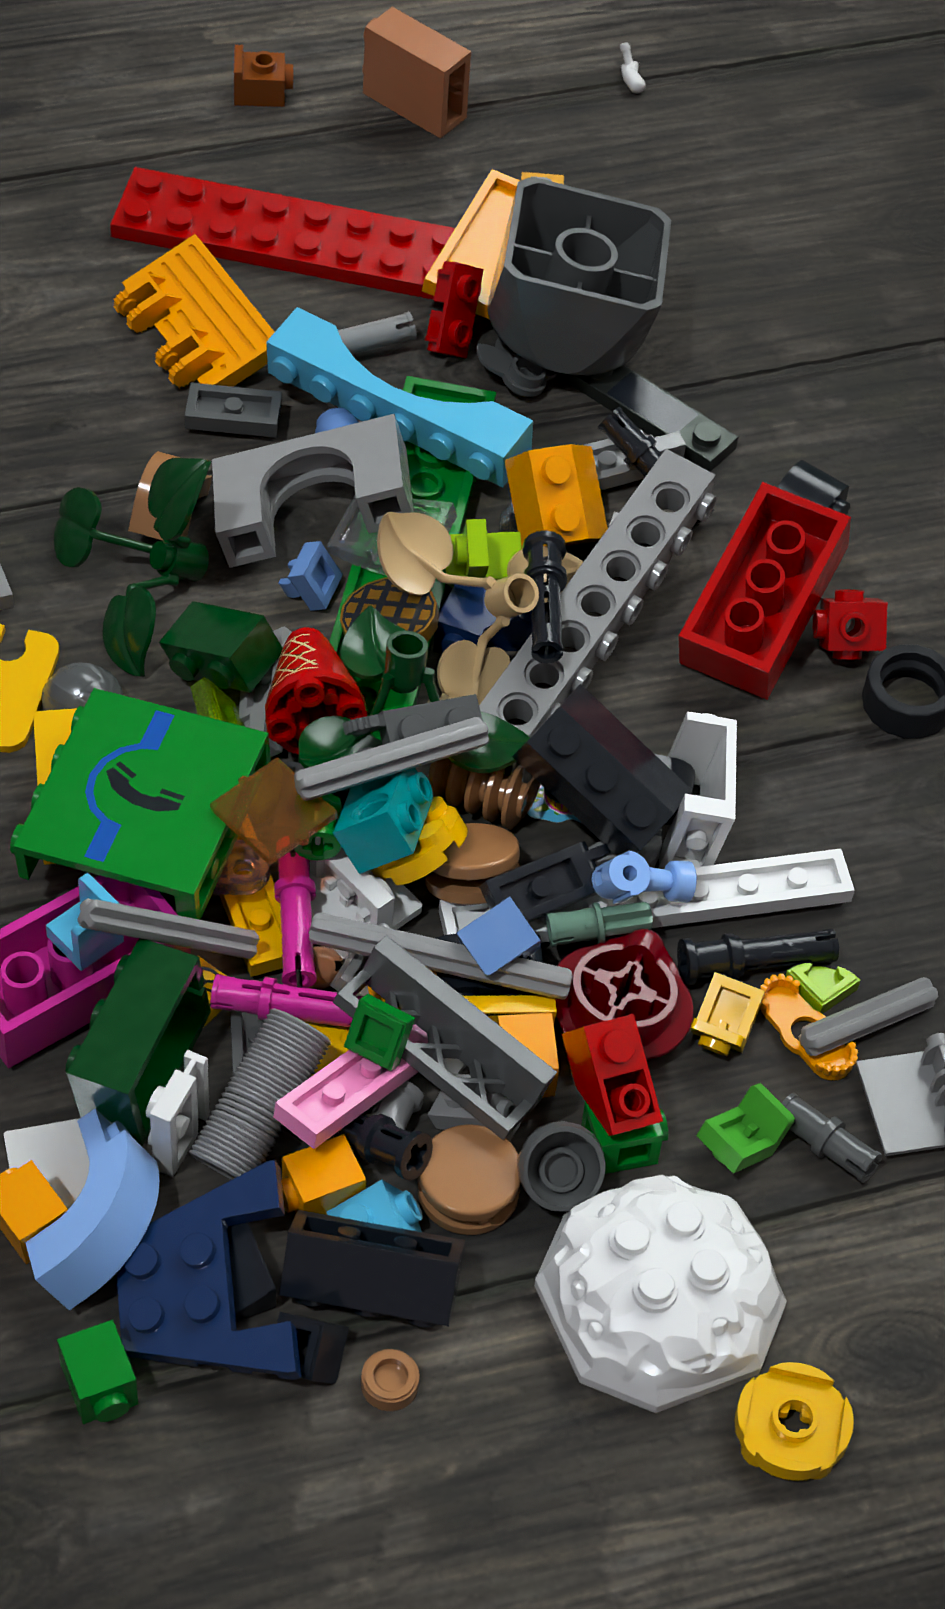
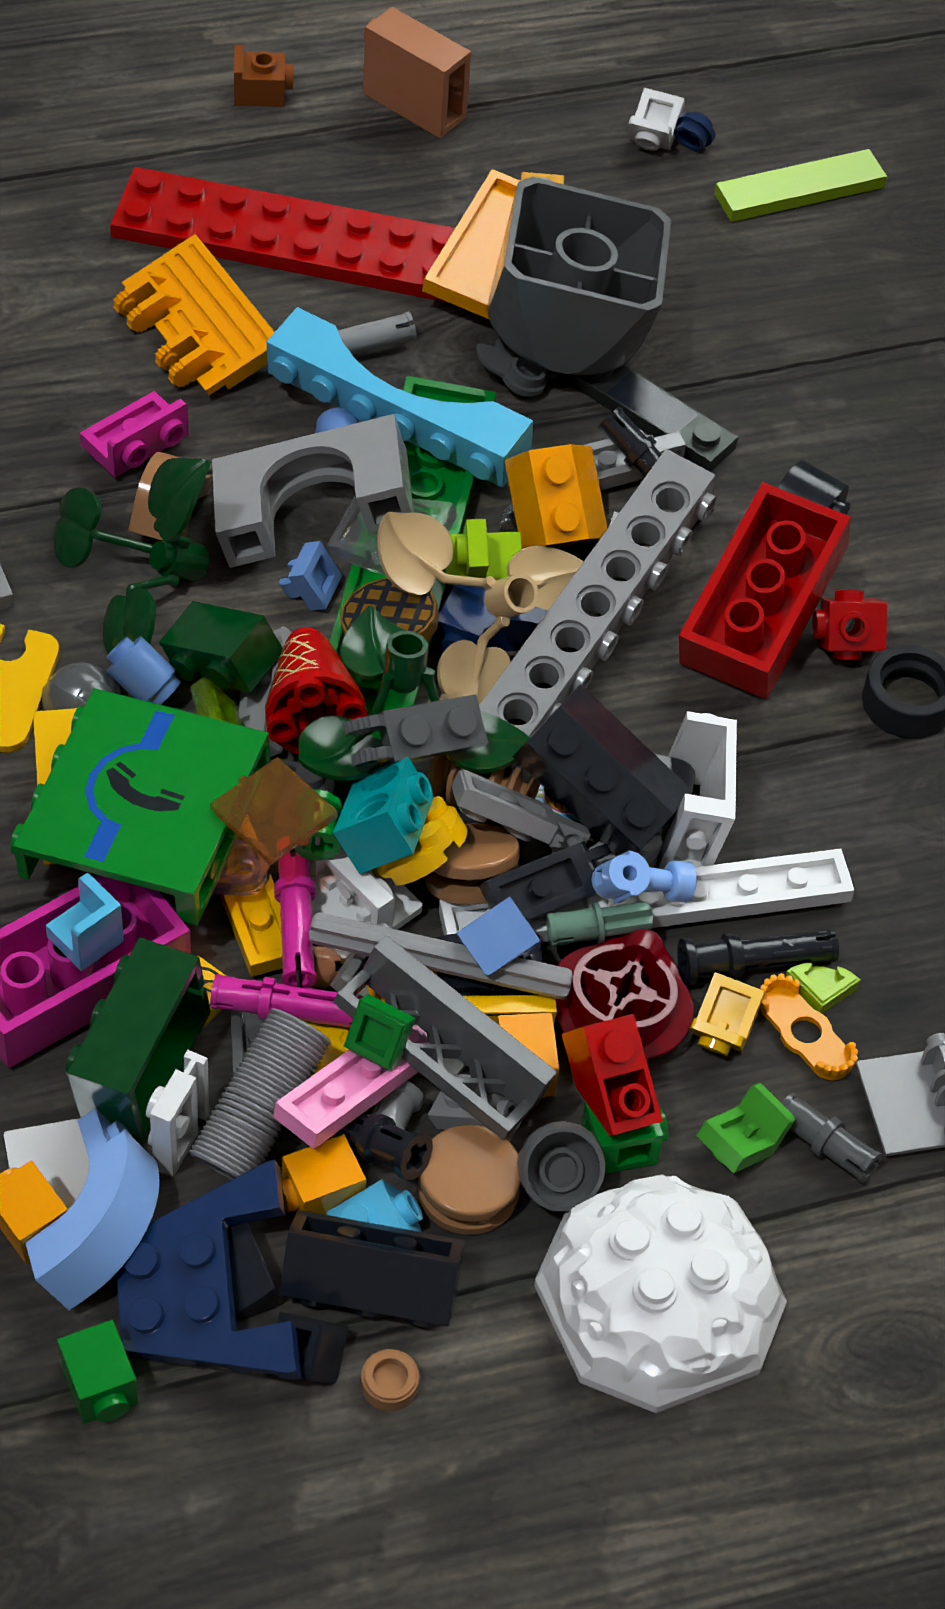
(136, 433): none -> dark pink bracket
(142, 671): none -> medium blue brick
(167, 928): light grey axle -> none
(233, 410): dark grey plate -> none
(391, 758): light grey axle -> none
(459, 290): red hinge -> none
(518, 813): none -> light grey hinge
(546, 637): black pin -> none
(630, 71): white piece -> none
(655, 120): none -> white bracket
(694, 131): none -> dark blue plate
(788, 1453): yellow plate -> none
(800, 185): none -> lime tile
(868, 1016): light grey axle -> none

